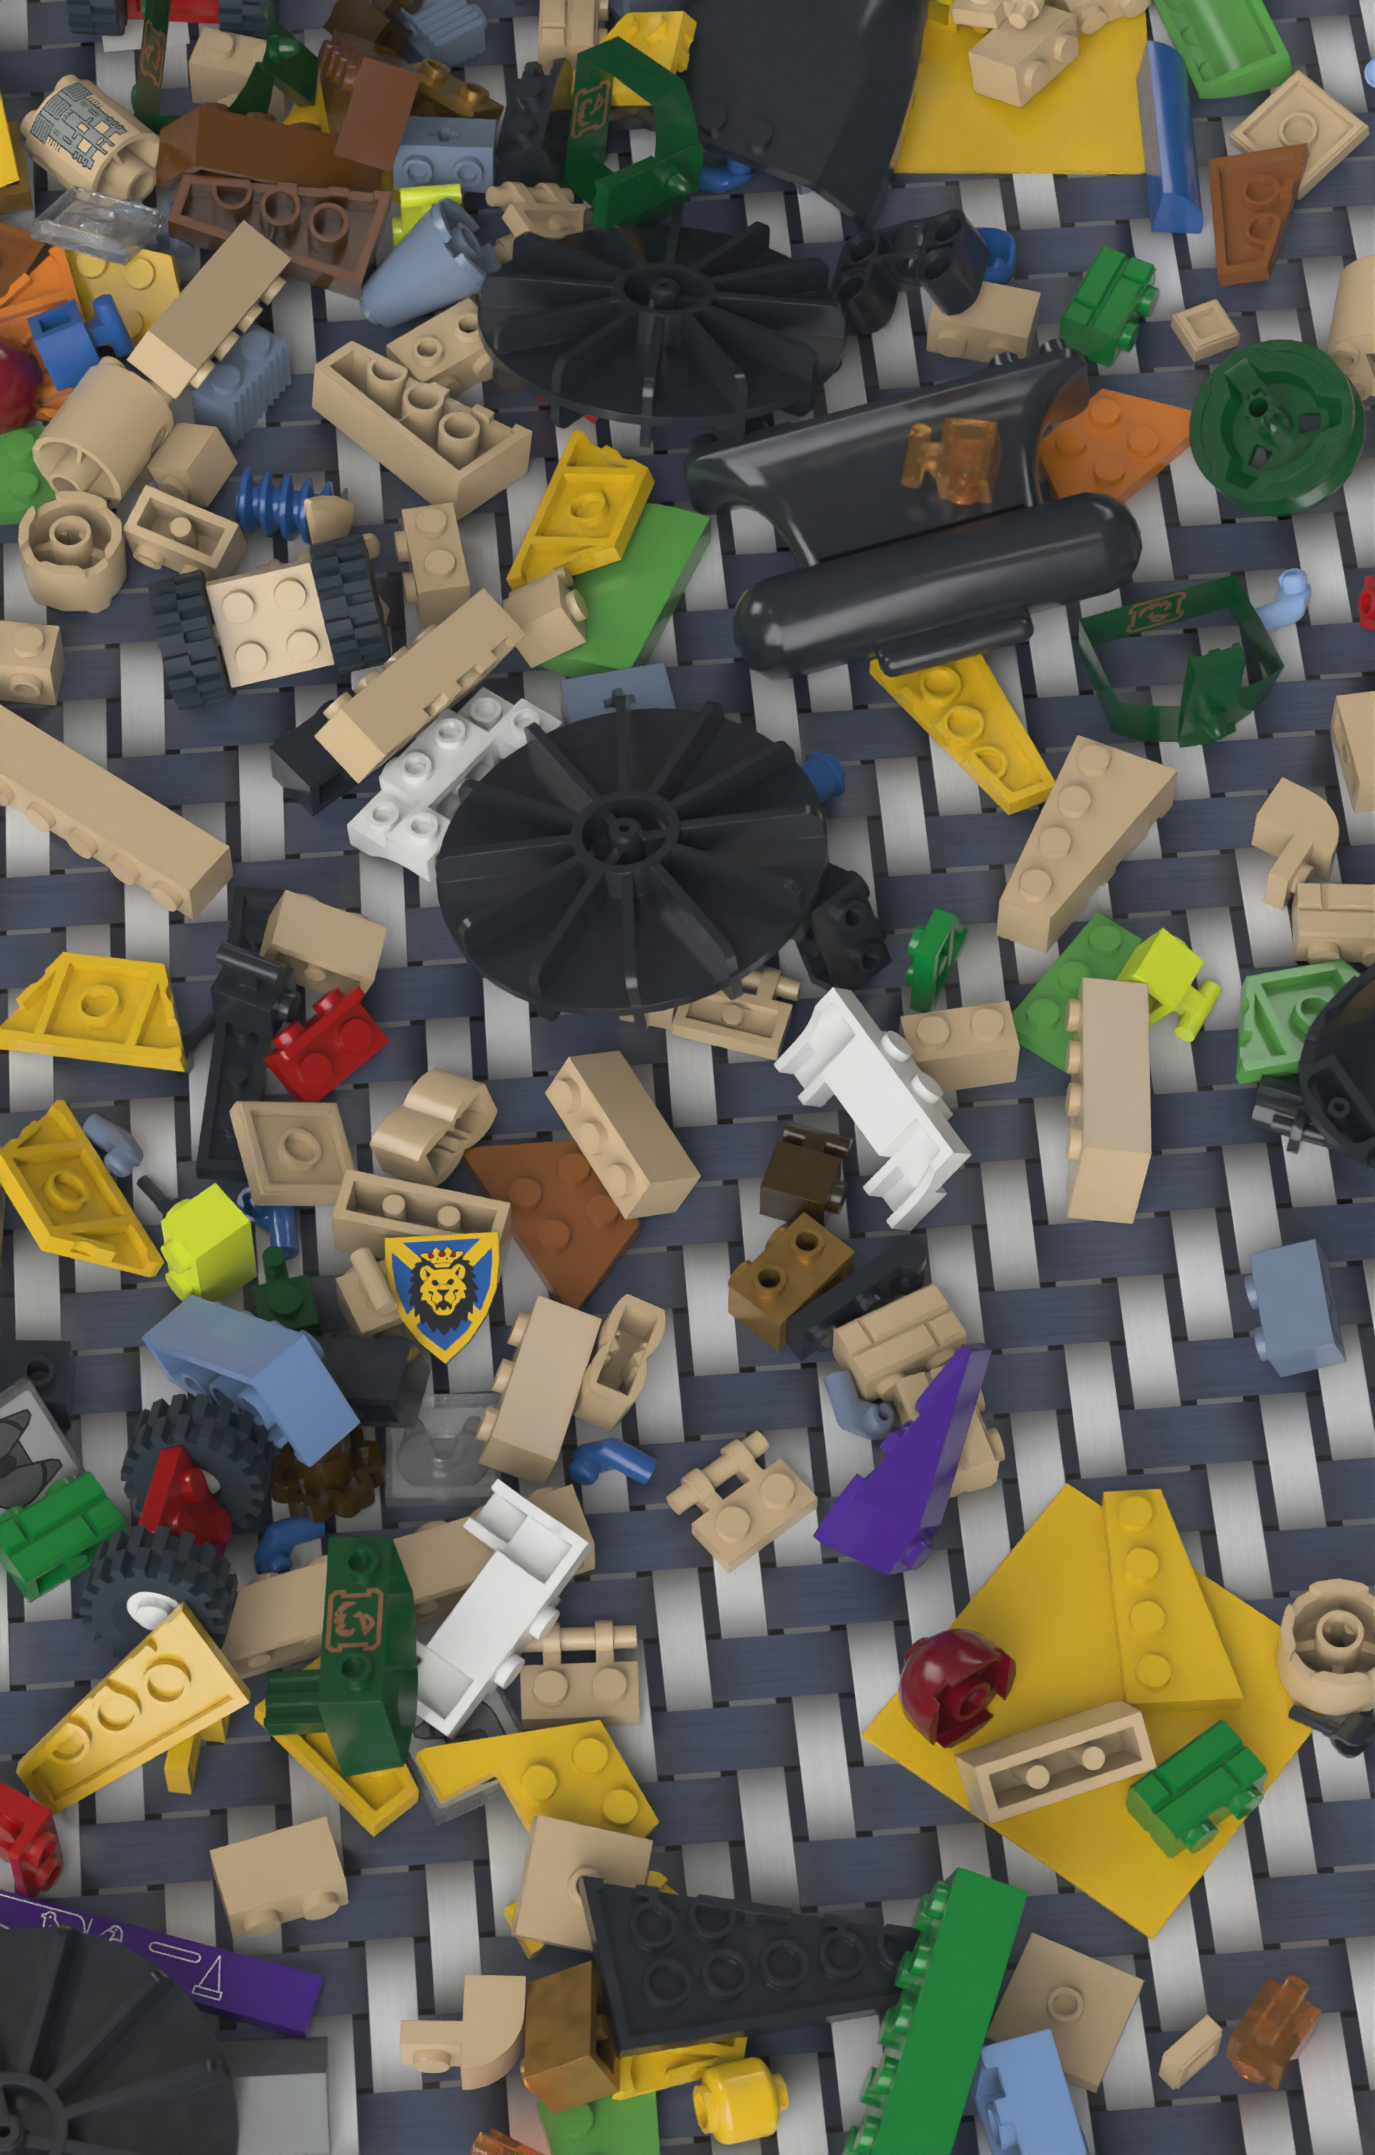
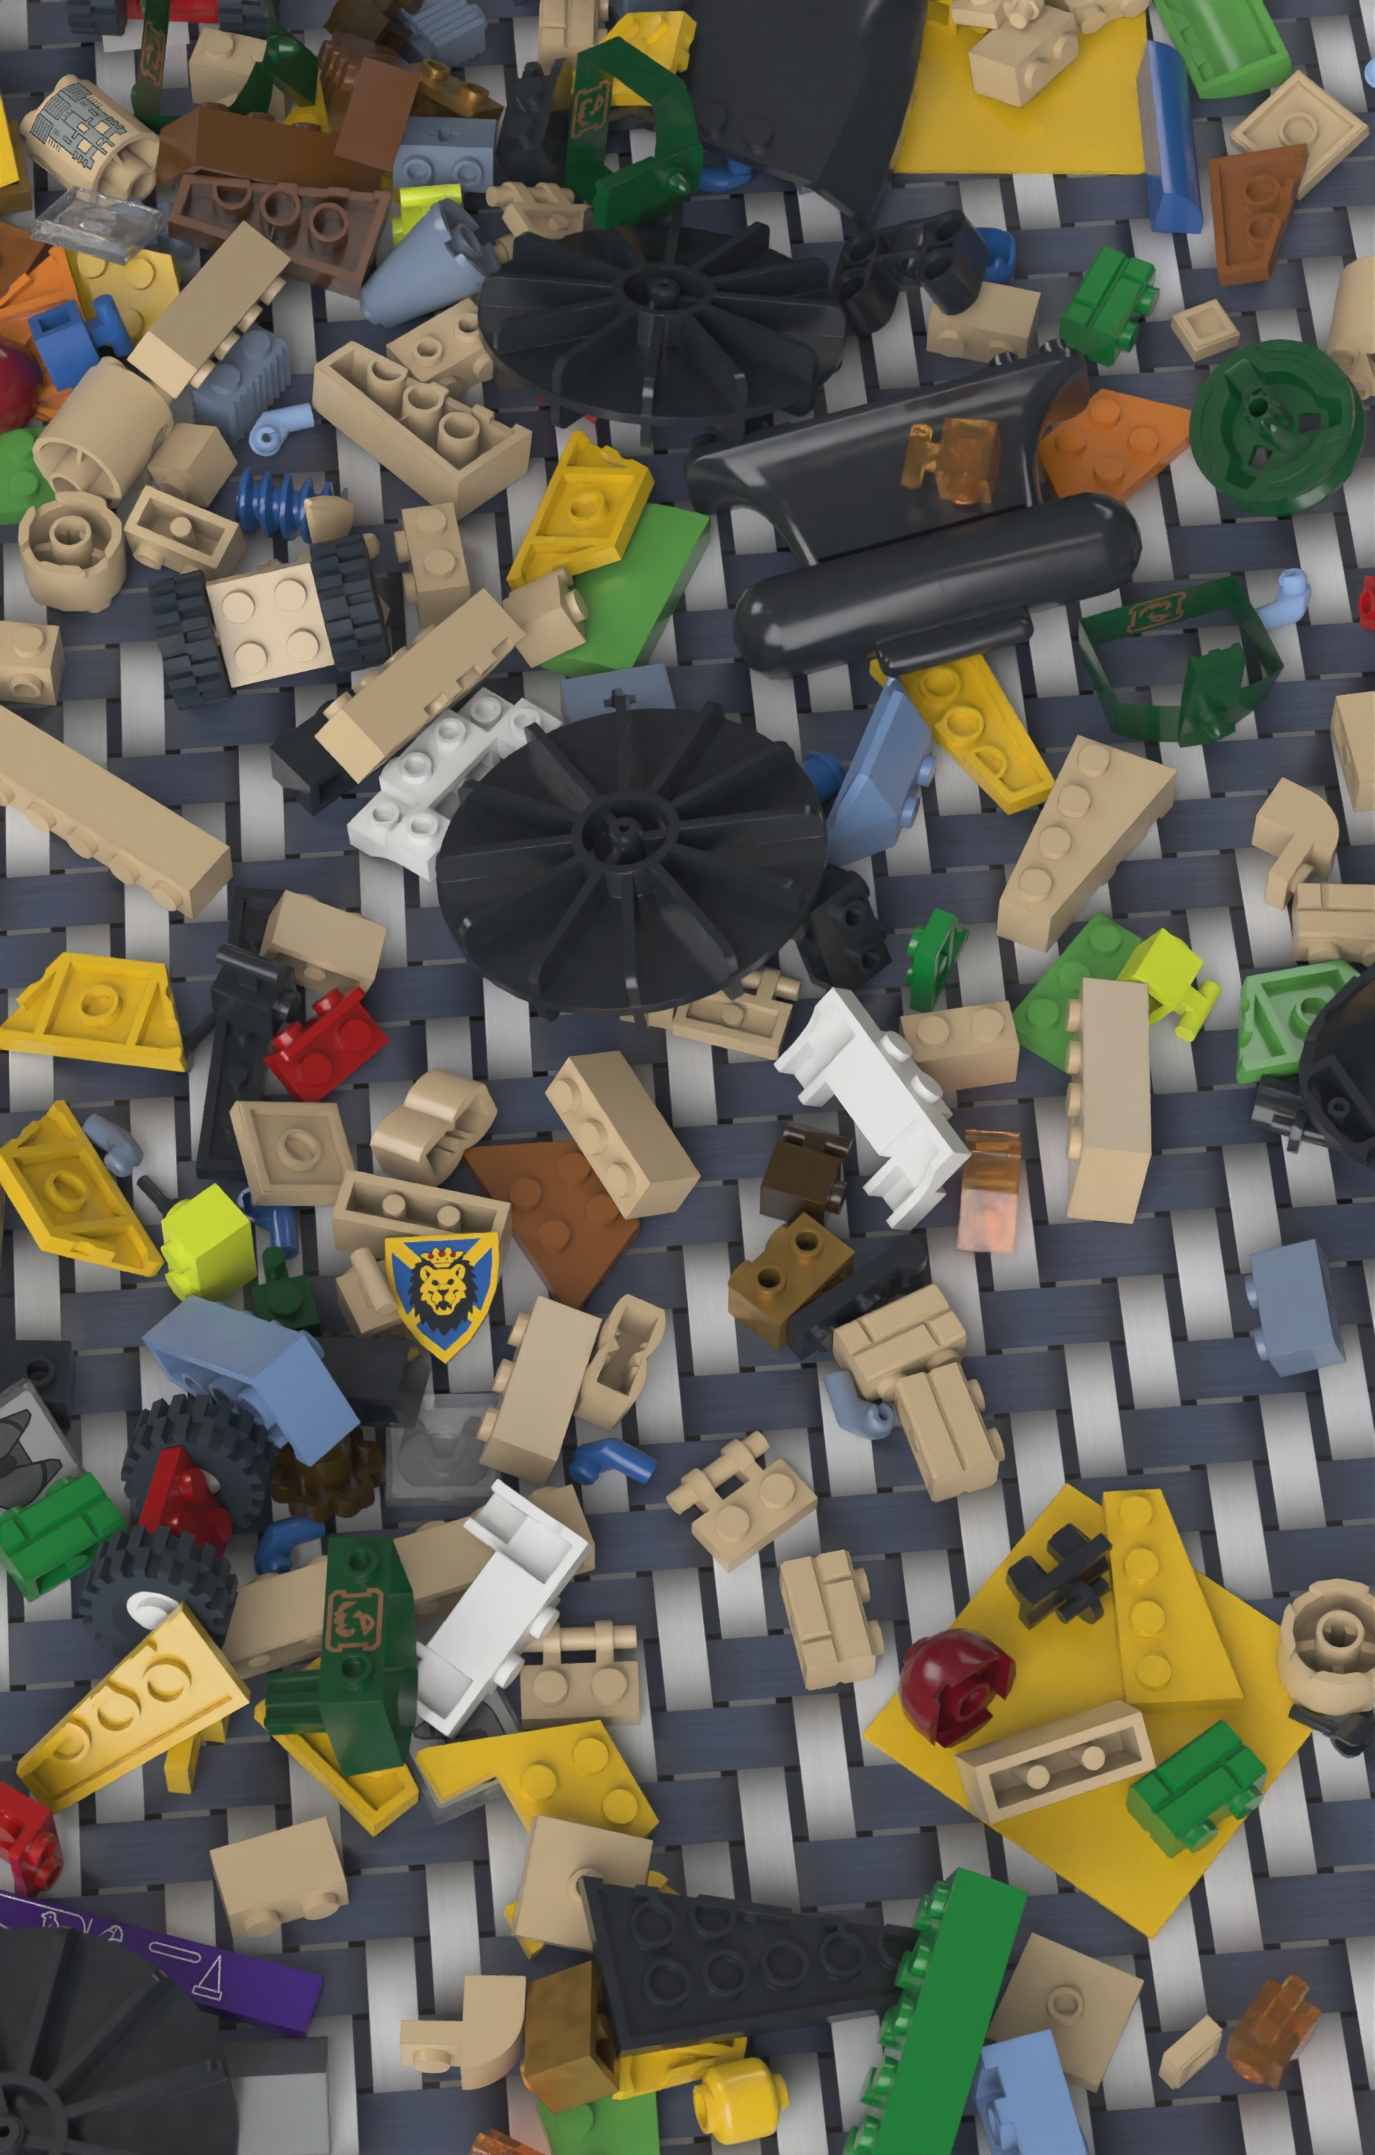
(276, 425): none -> light blue arm
(829, 1620): none -> tan brick
(882, 779): none -> medium blue wedge
(902, 1502): dark purple wedge -> none
(989, 1191): none -> clear orange brick
(1070, 1587): none -> black hips

